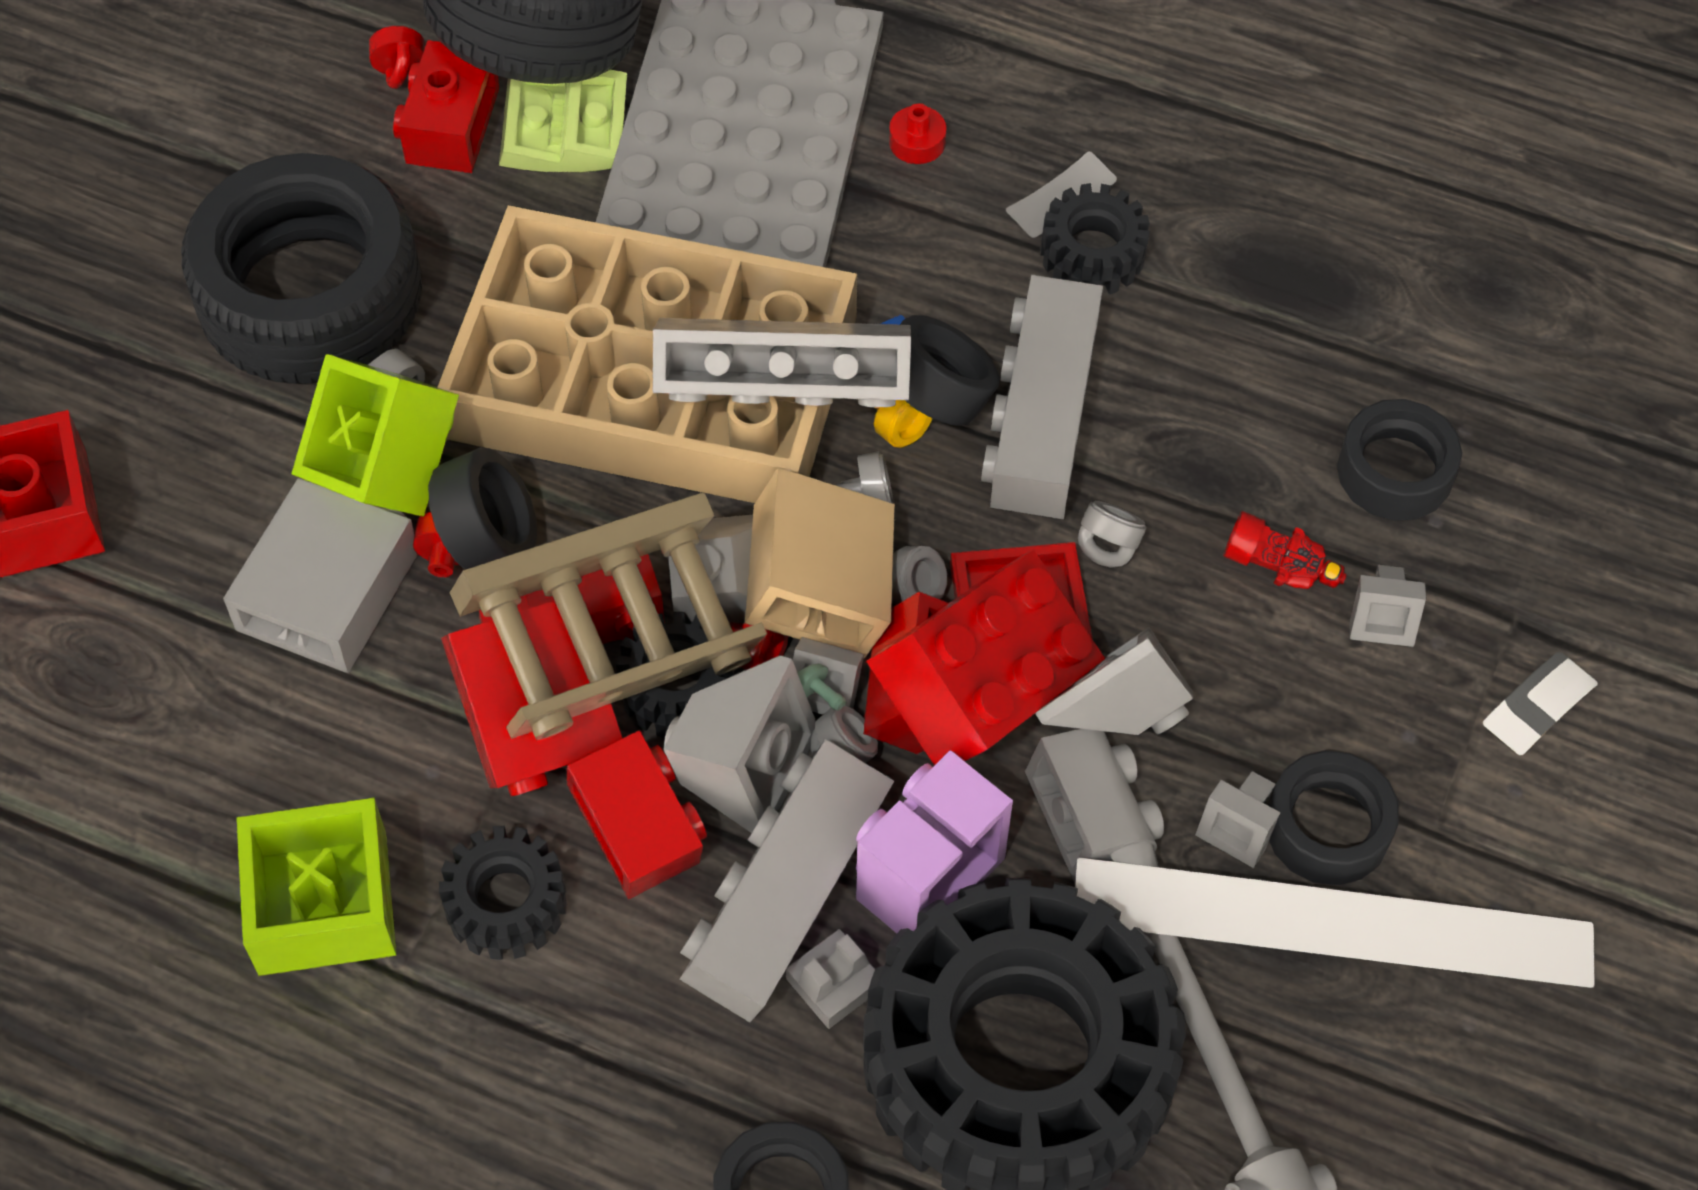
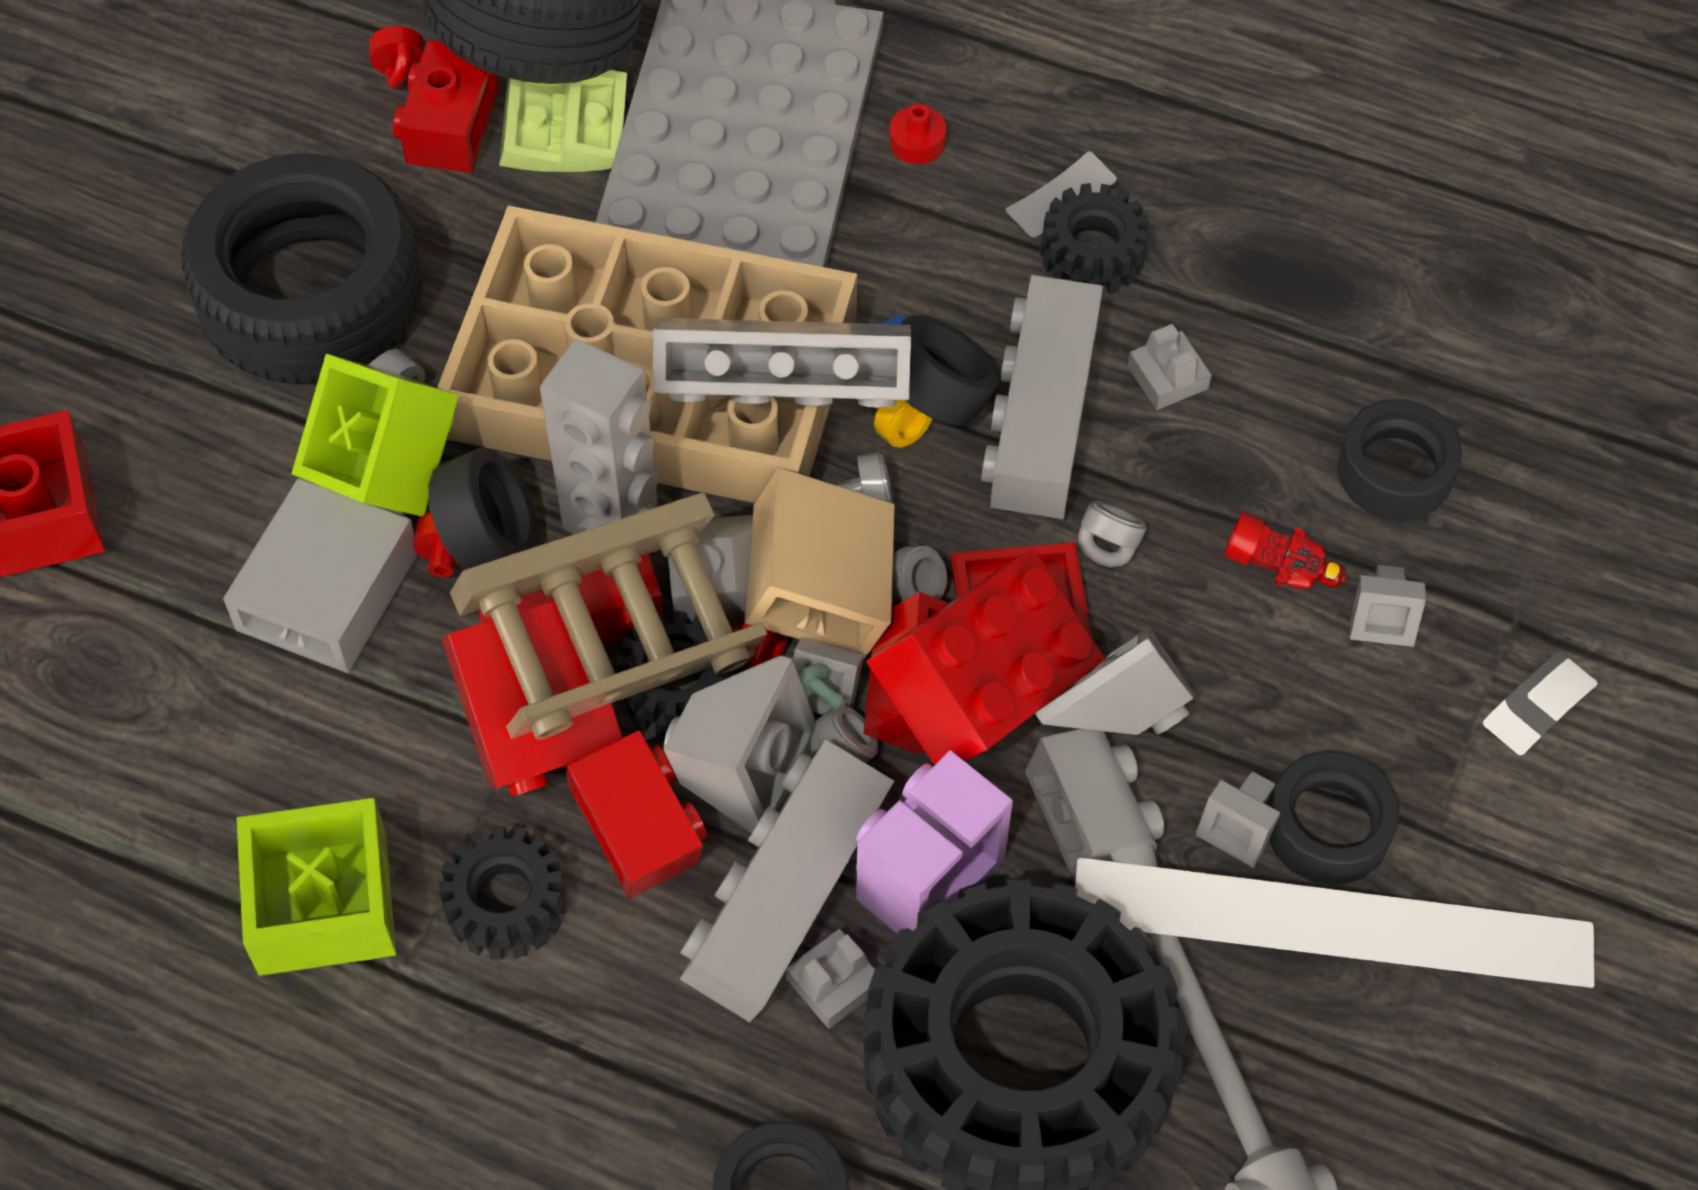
(598, 437): none -> light grey brick
(1168, 368): none -> light grey tile

